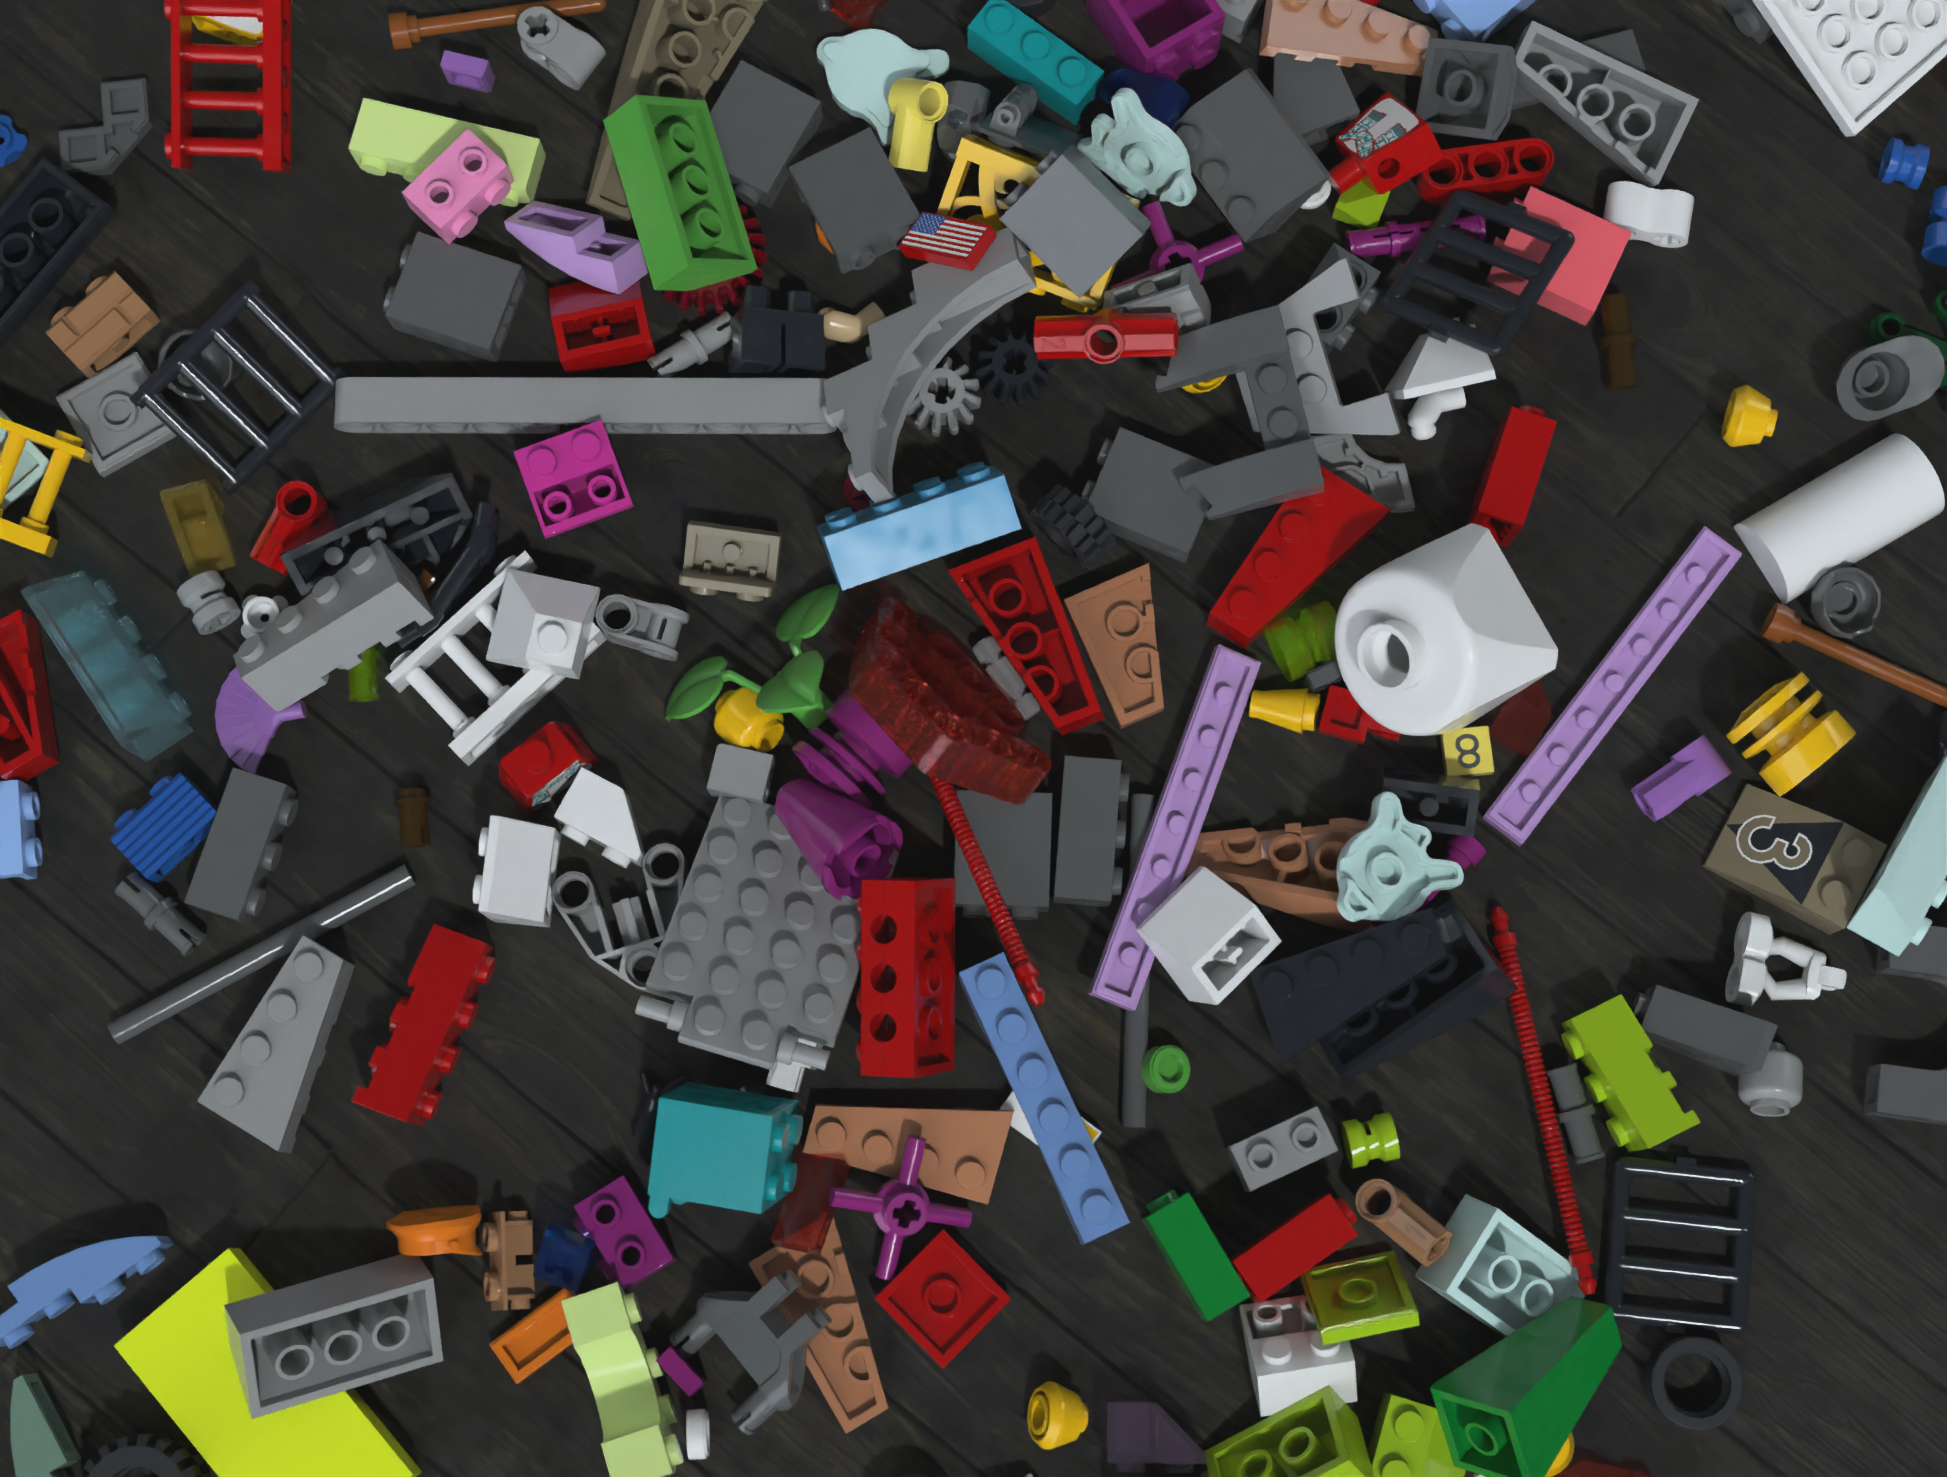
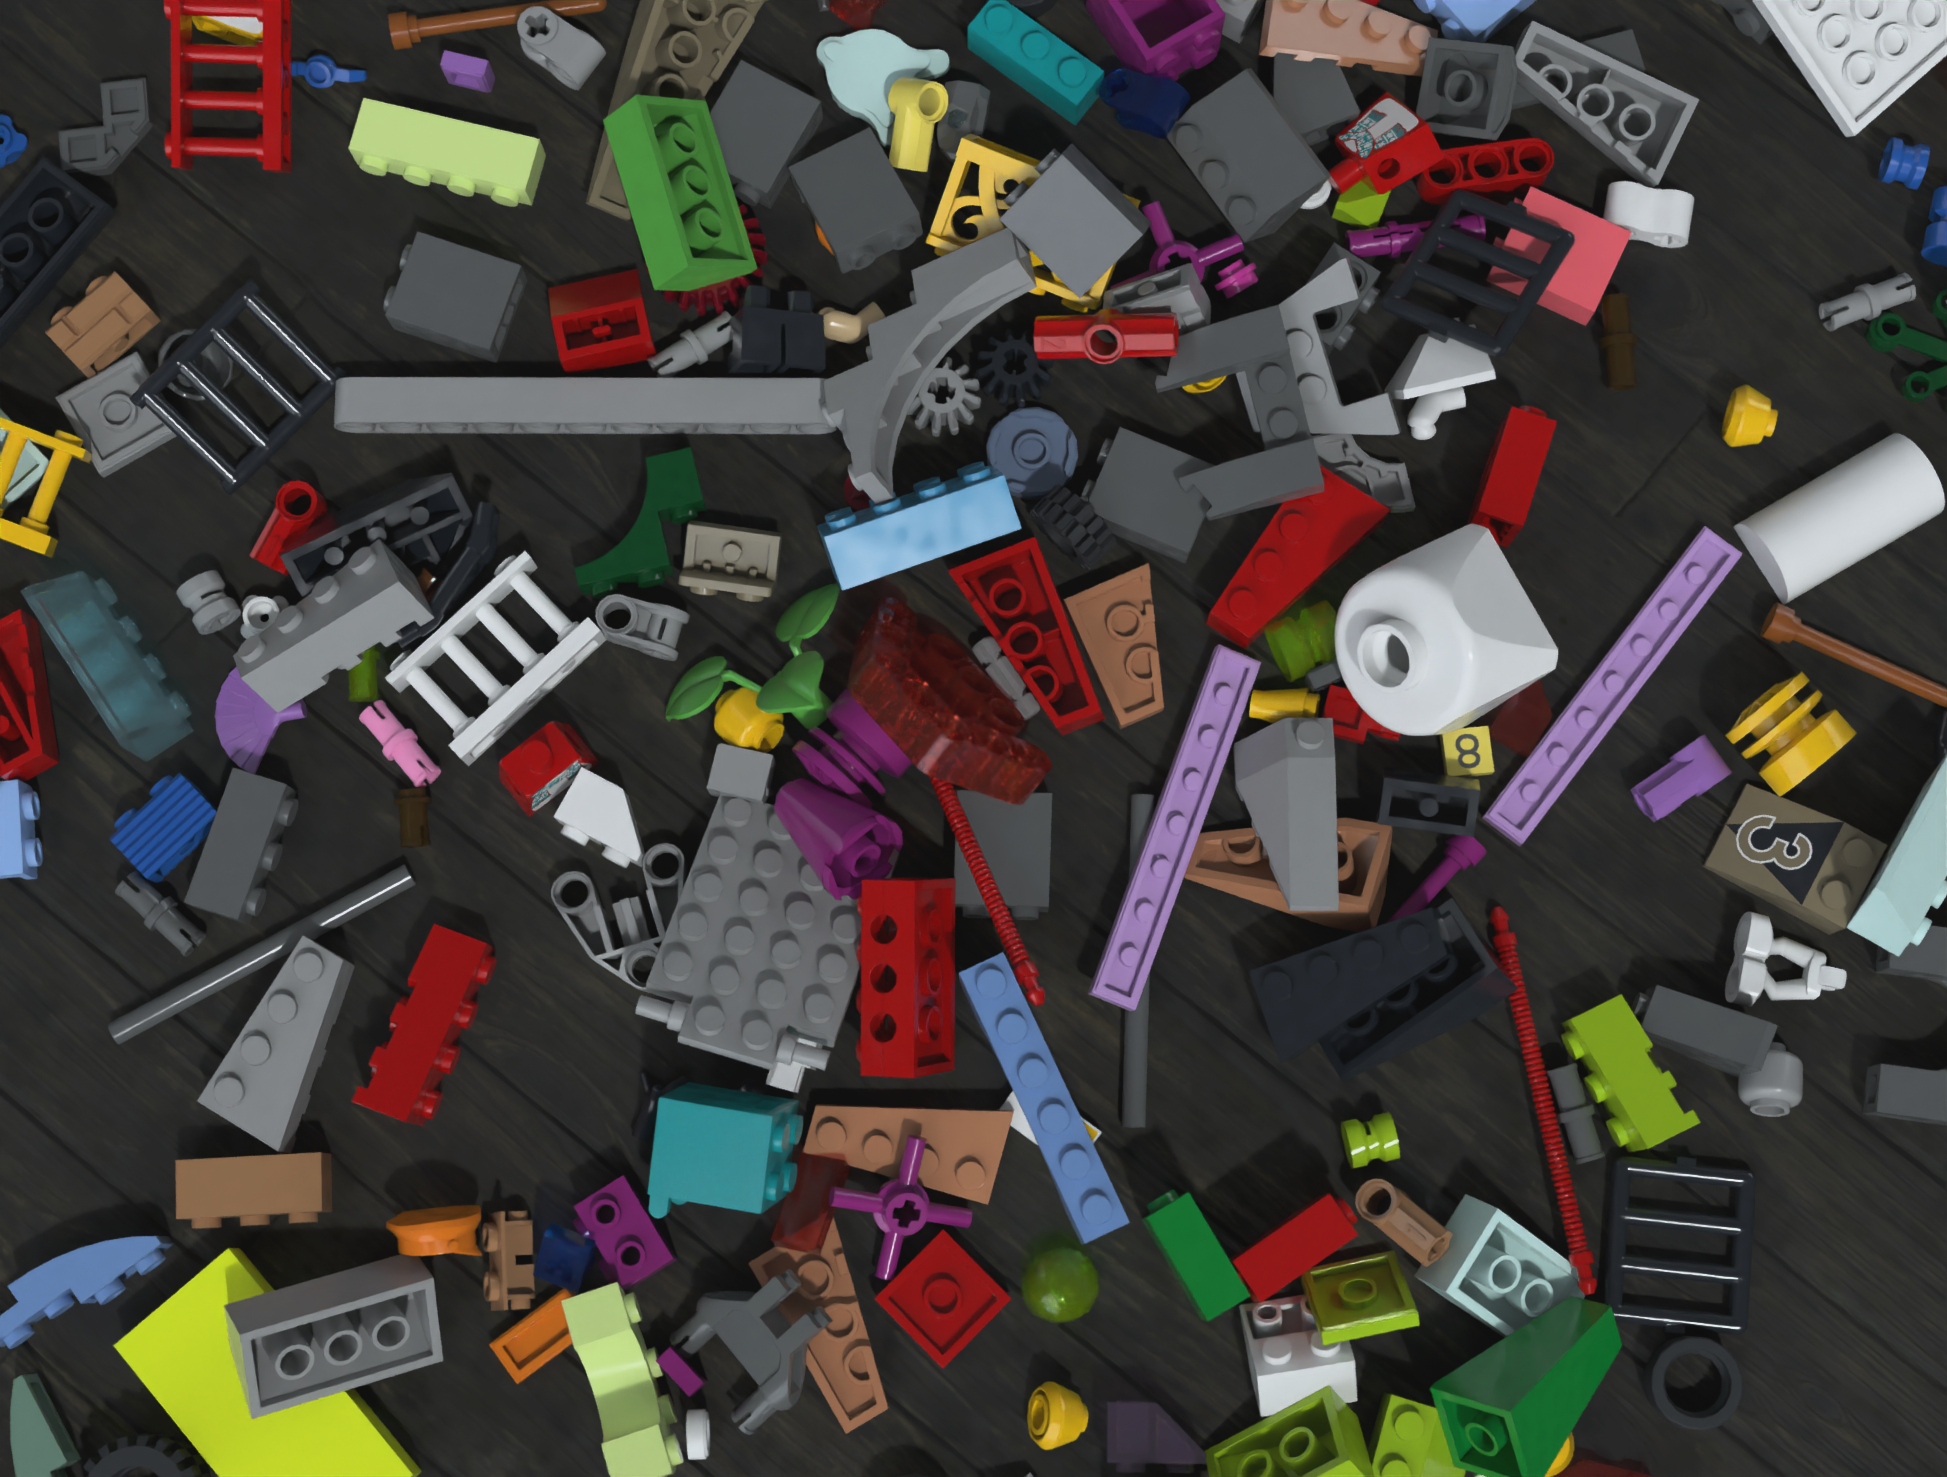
(198, 526): clear yellow slope -> none
(253, 1188): none -> medium nougat brick
(322, 72): none -> blue piece
(400, 744): none -> bright pink pin
(459, 187): bright pink brick -> none
(517, 872): white slope -> none
(543, 624): white slope -> none
(573, 479): dark pink slope -> none
(579, 245): lavender slope -> none
(644, 555): none -> dark green arch
(947, 241): tile -> none
(1015, 125): dark grey hinge -> none
(1032, 451): none -> sand blue tile
(1060, 1285): none -> clear neon green hair
(1090, 831): dark grey brick -> none
(1139, 152): light aqua tile -> none
(1165, 1069): bright green tile -> none
(1208, 937): white slope -> none
(1236, 278): none -> dark pink plate
(1281, 1149): light grey brick -> none
(1291, 795): none -> light grey wedge
(1386, 866): light aqua tile -> none
(1846, 602): dark grey hair -> none
(1867, 301): none -> light grey pin
(1889, 377): dark grey piece -> none

